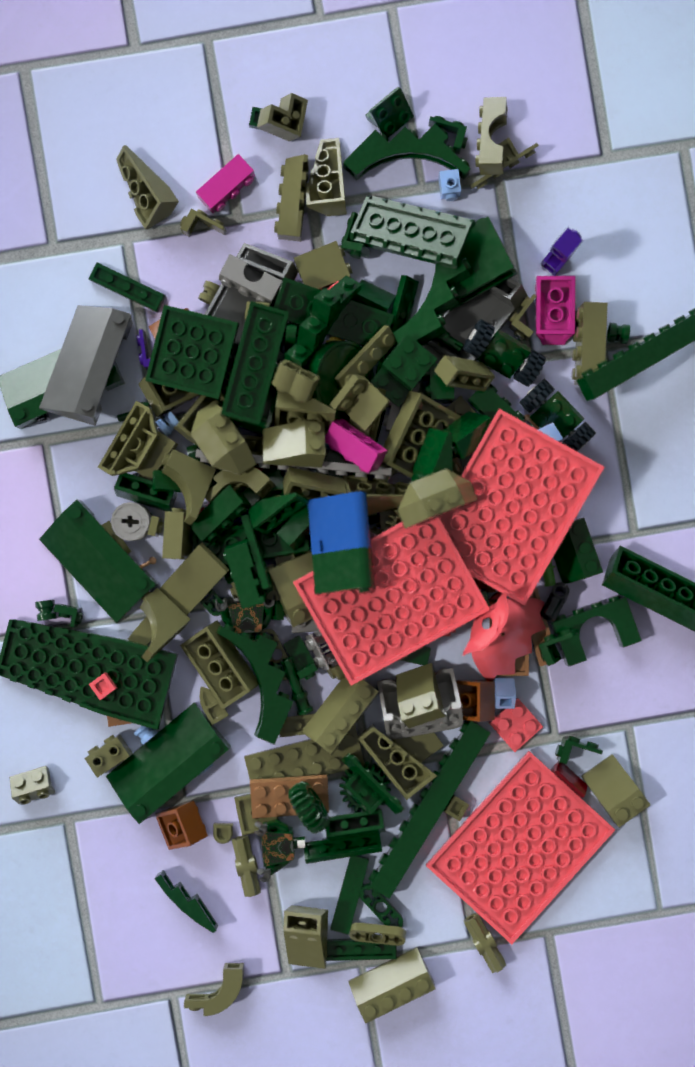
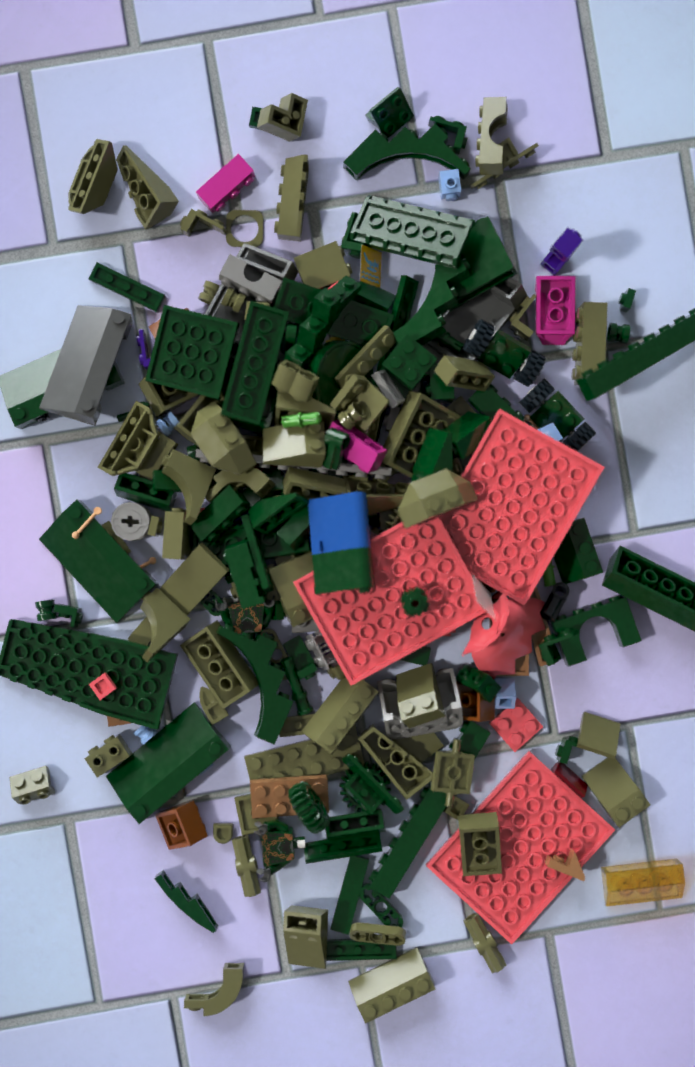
(93, 178): none -> olive wedge
(97, 510): none -> light nougat hinge
(232, 215): none -> olive piece
(233, 299): none -> olive wheel
(301, 419): none -> bright green axle
(326, 184): olive wedge -> none
(336, 445): none -> dark green piece
(351, 415): none -> olive wheel
(370, 266): none -> yellow sticker
(388, 388): none -> light grey tile
(414, 594): none -> dark green brick
(452, 772): none -> olive plate
(479, 681): none -> dark green bracket
(480, 844): none -> olive slope
(483, 596): none -> sticker
(570, 867): none -> medium nougat slope
(598, 735): none -> olive tile
(626, 299): none -> dark green plate
(643, 882): none -> clear yellow slope

